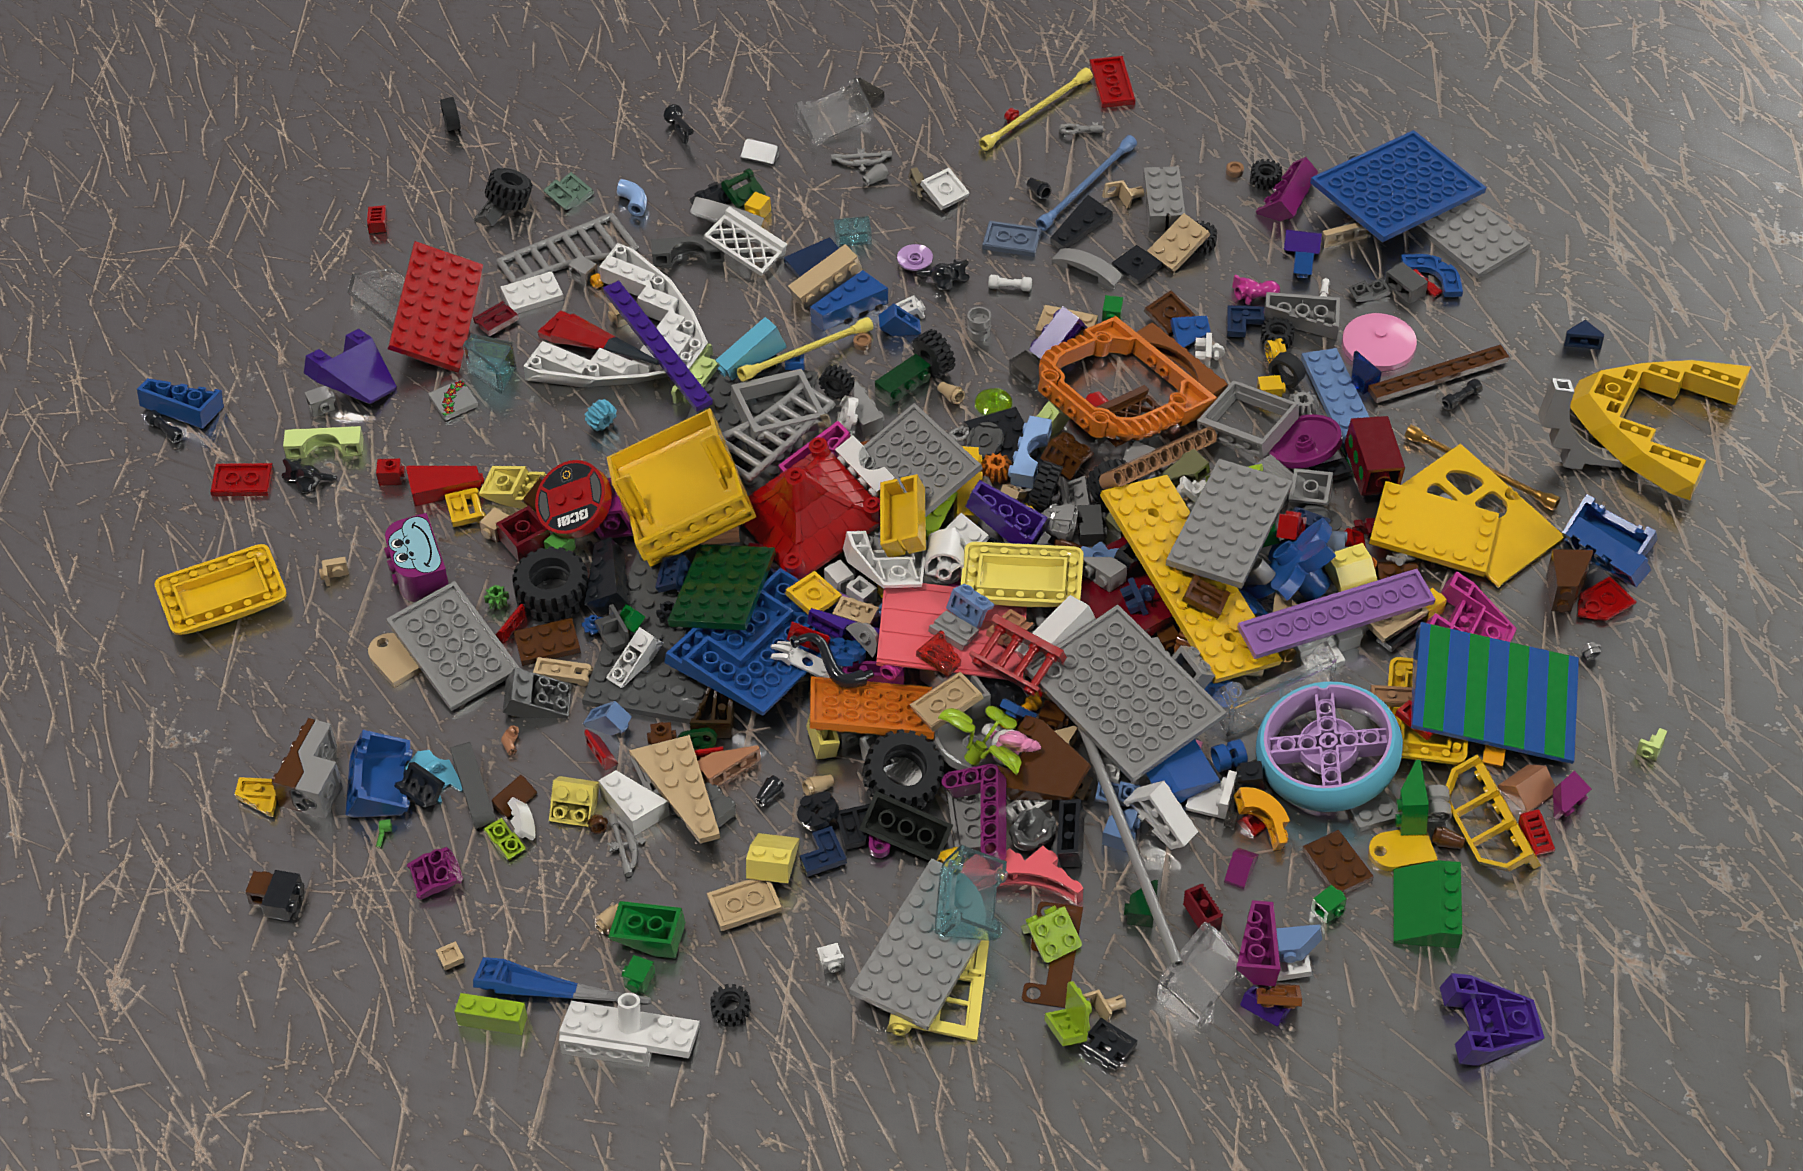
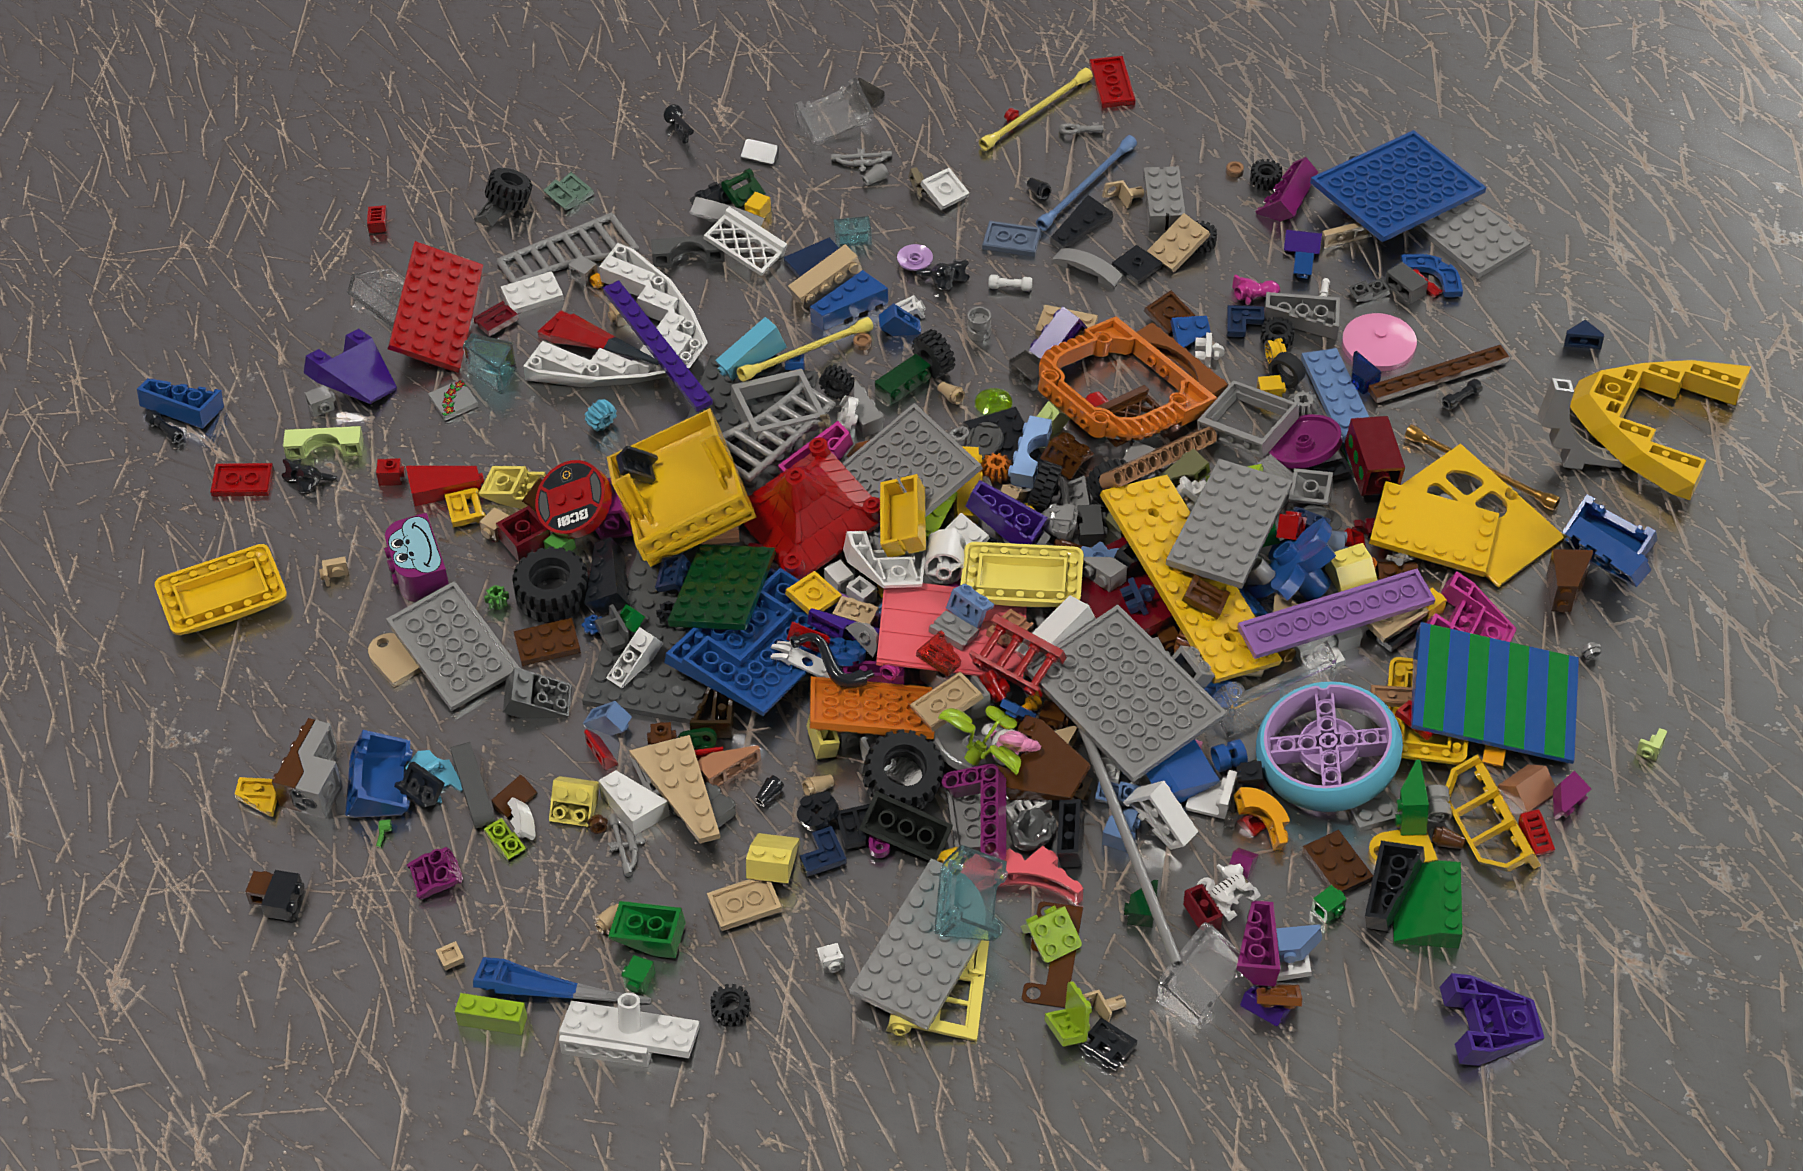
(450, 114): black tyre -> none
(509, 738): nougat arm -> none
(511, 624): red slope -> none
(564, 670): tan plate -> none
(633, 193): light blue cylinder -> none
(637, 464): none -> black bracket
(702, 369): yellowish green bracket -> none
(855, 457): white arch -> none
(996, 687): none -> red plate
(1112, 307): green brick -> none
(1230, 889): none -> white animal
(1392, 878): none -> black wedge
(1604, 600): red tile -> none

